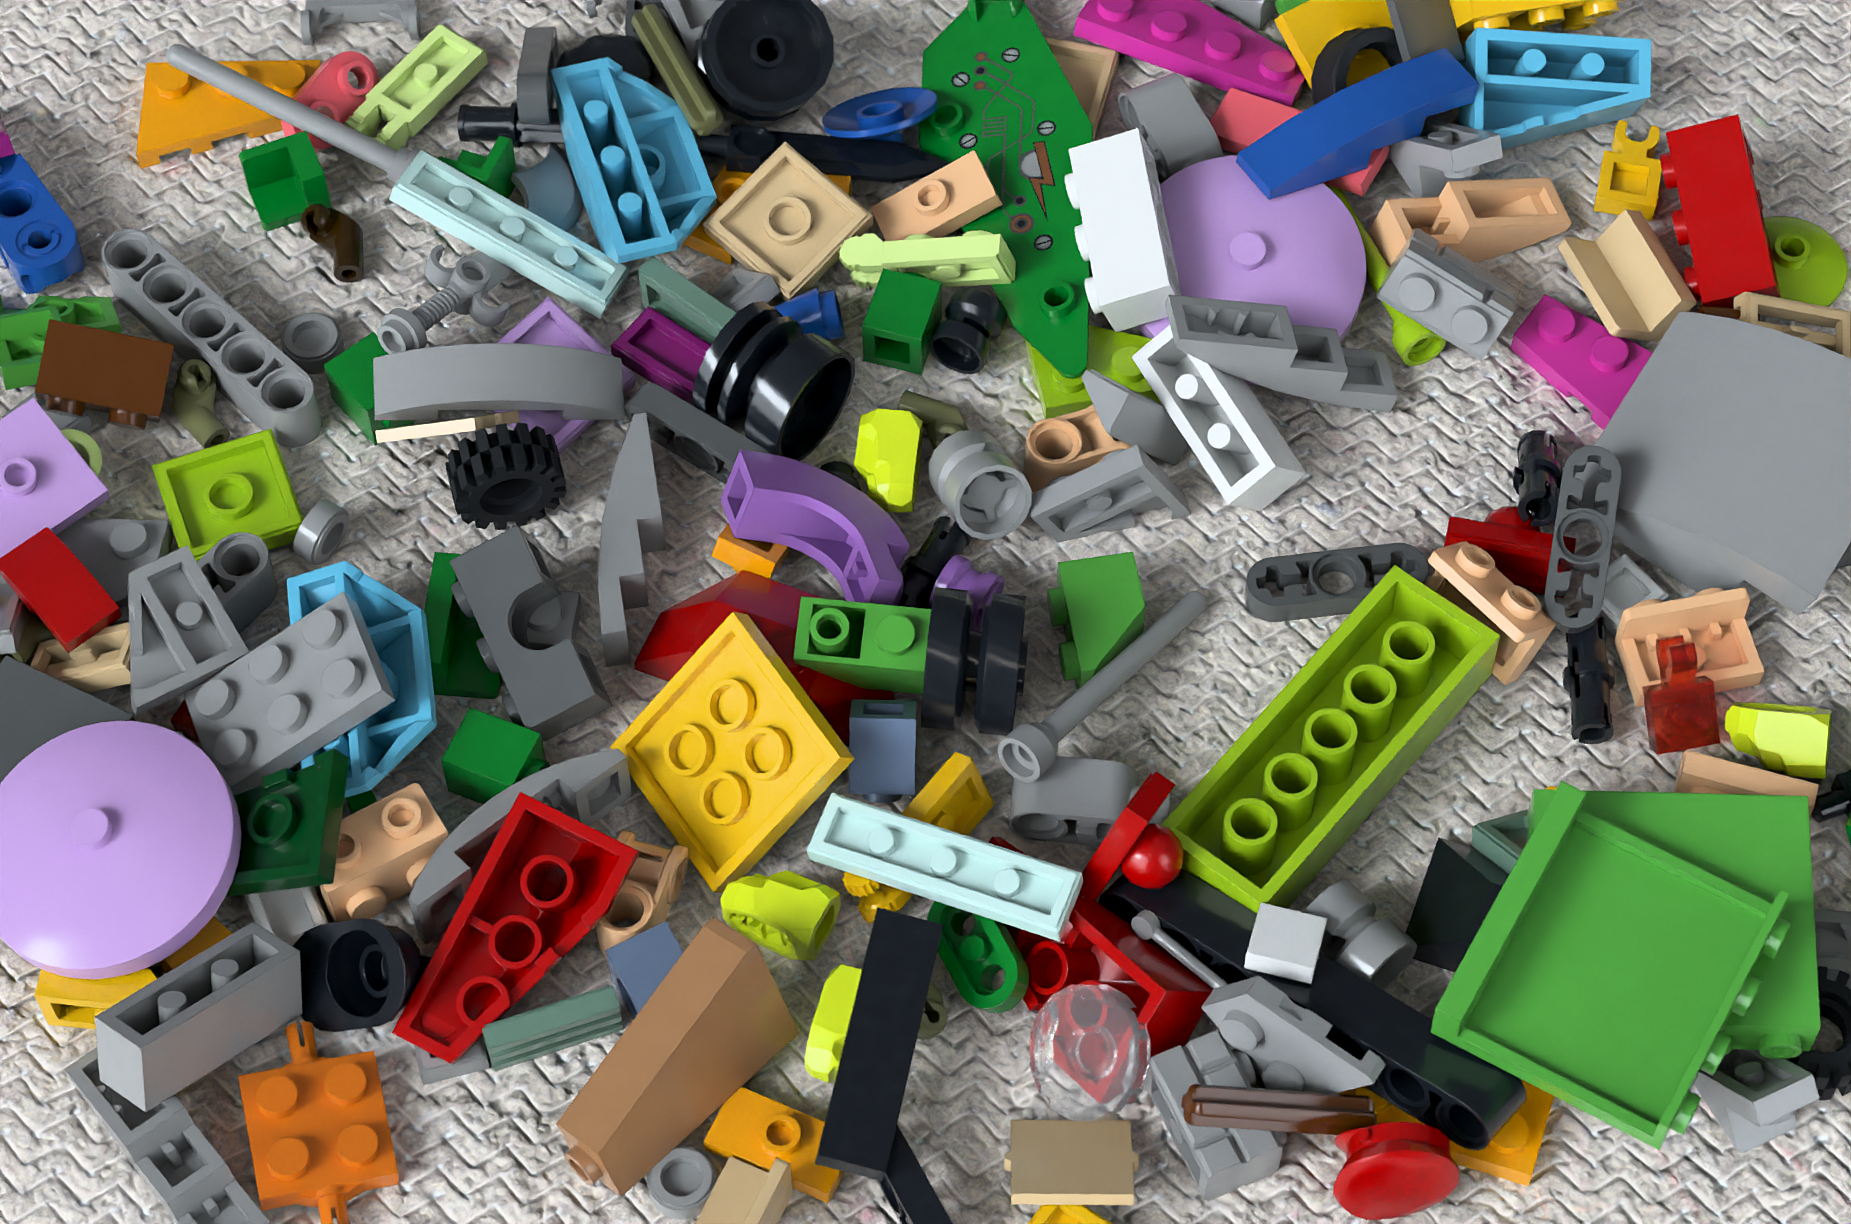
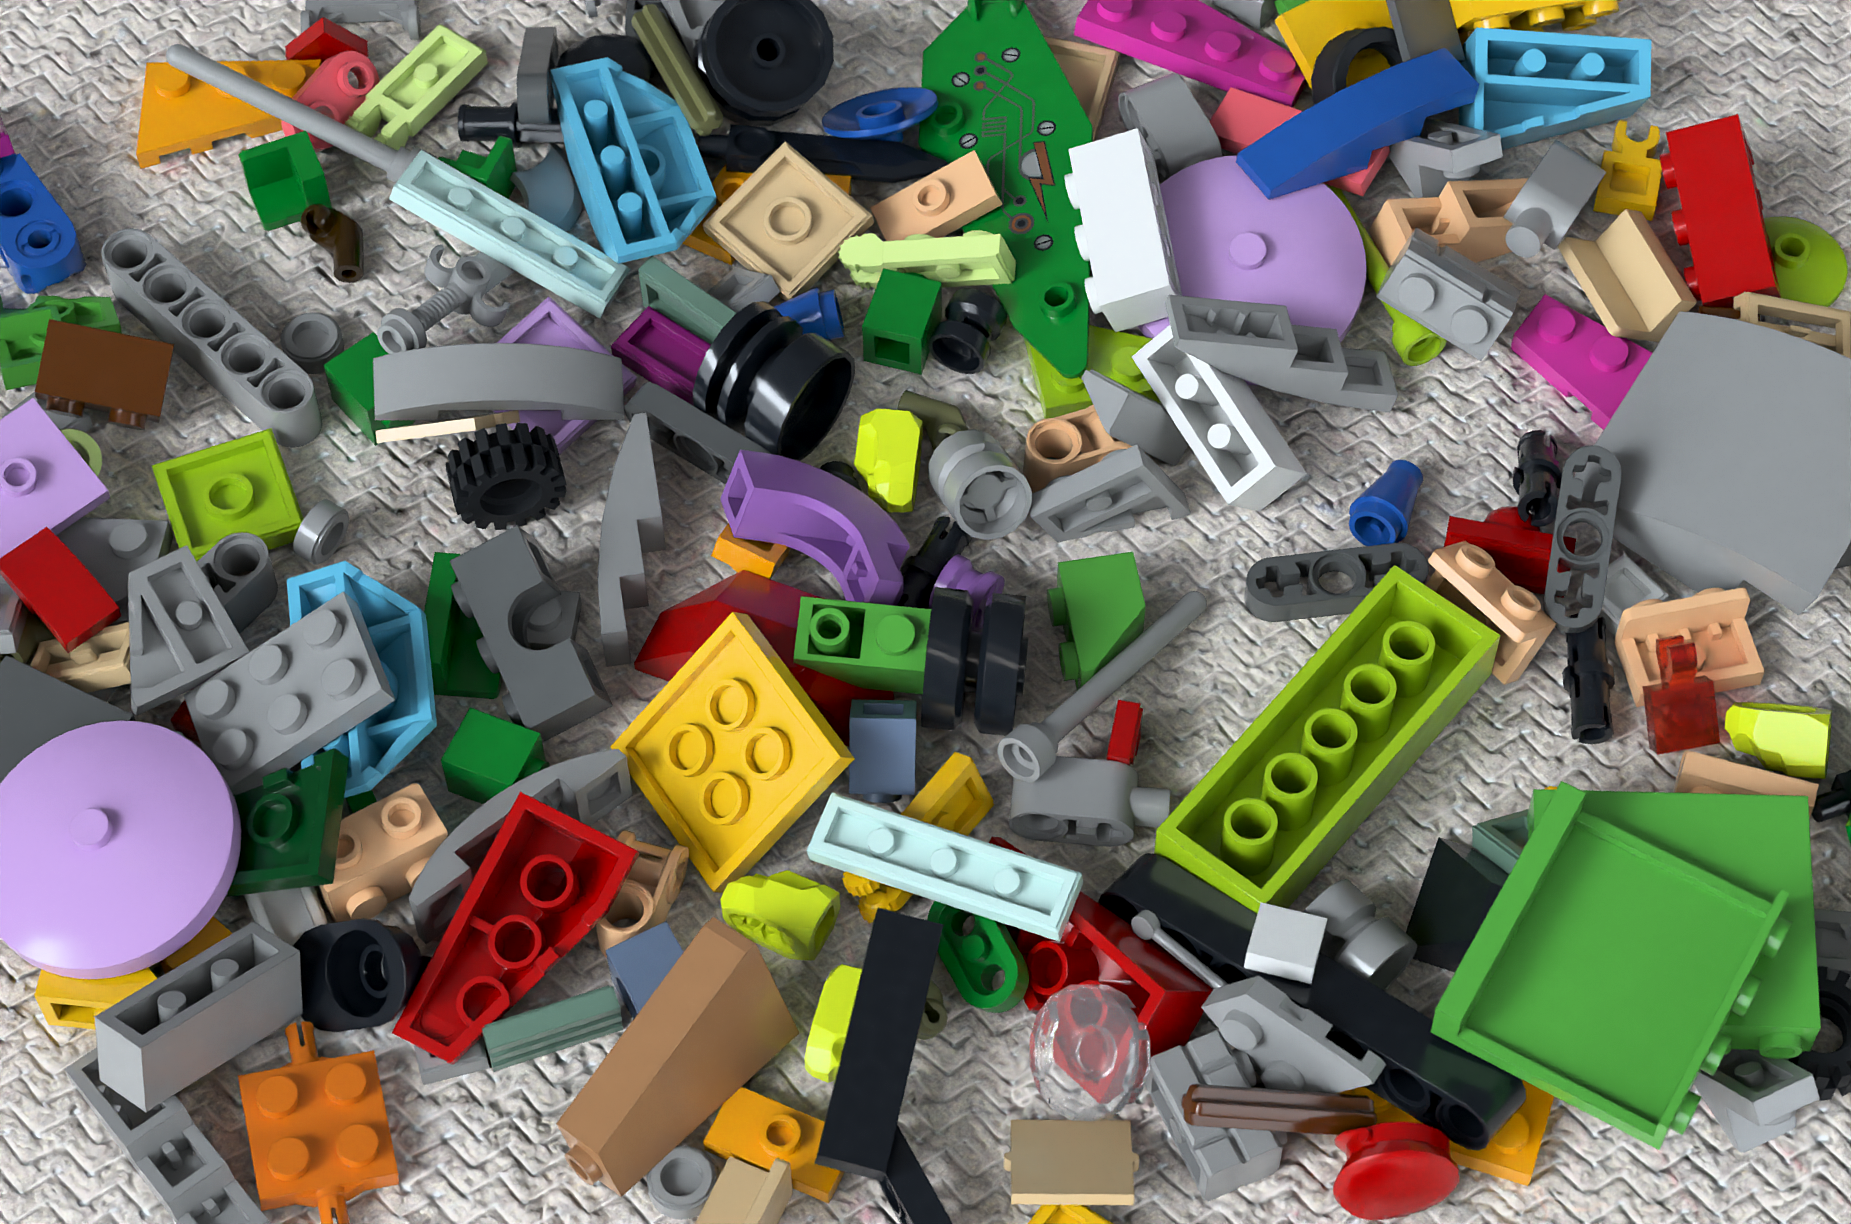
(194, 403): olive arm -> none
(324, 41): none -> red tile
(1125, 732): none -> red tile
(1144, 850): red tile -> none
(1386, 507): none -> blue cone
(1550, 200): none -> light grey piece

